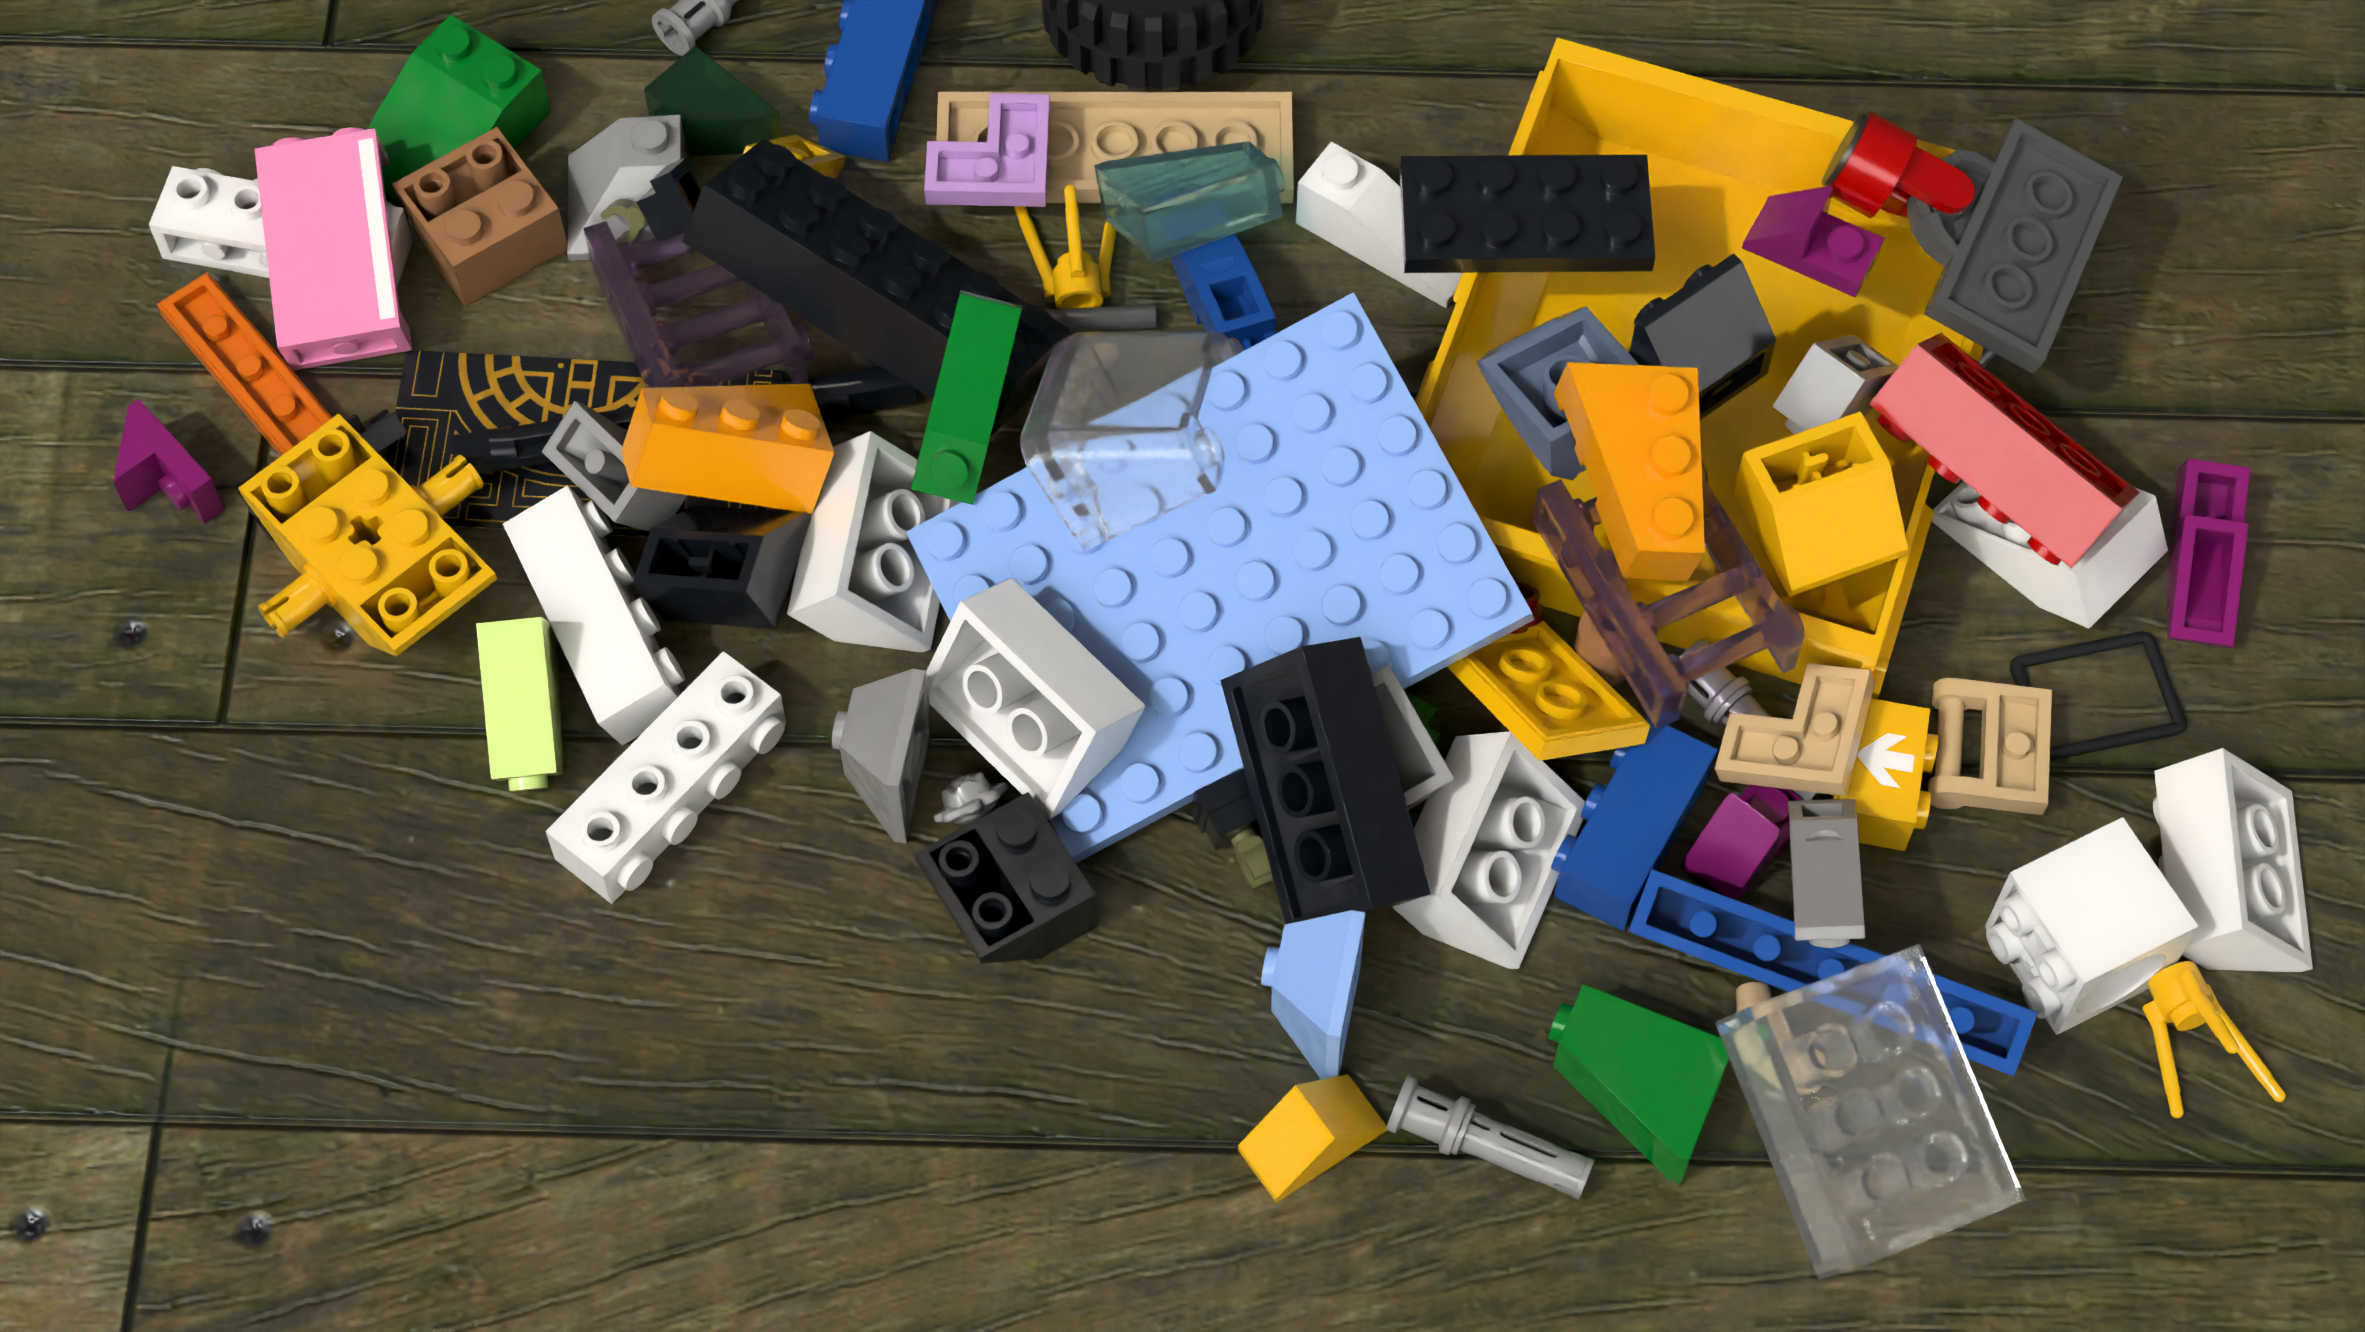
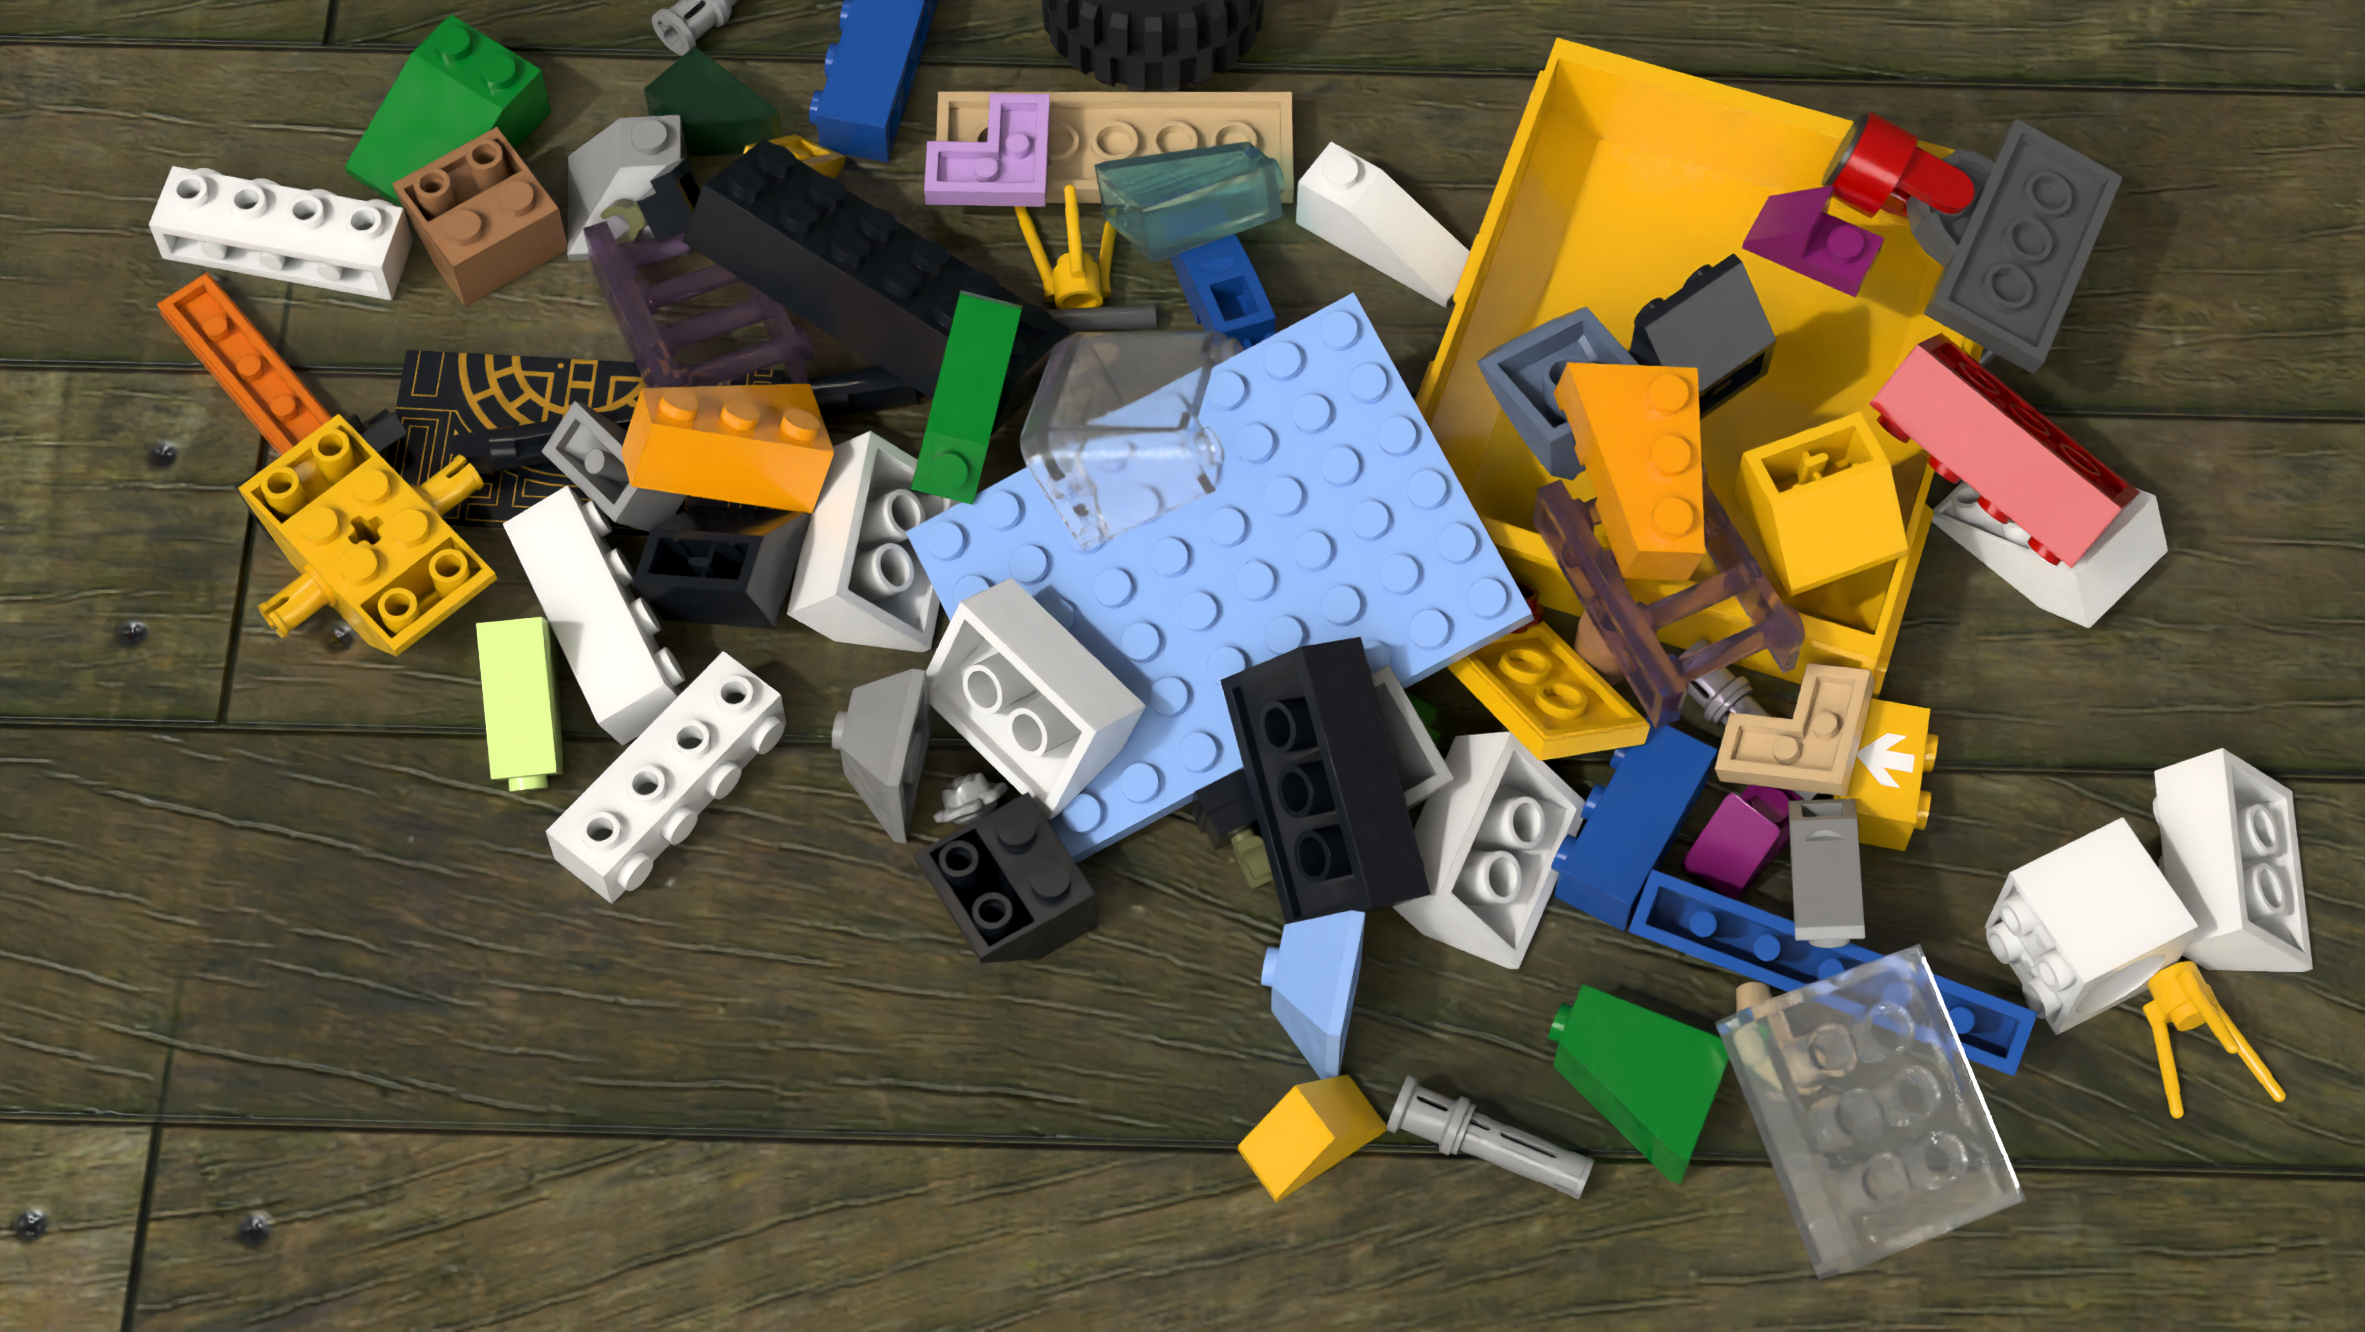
(156, 461): magenta slope -> none
(330, 249): bright pink panel -> none
(1526, 213): black plate -> none
(1833, 382): light grey slope -> none
(2011, 752): tan plate -> none
(2178, 720): black piece -> none
(2207, 552): magenta slope -> none

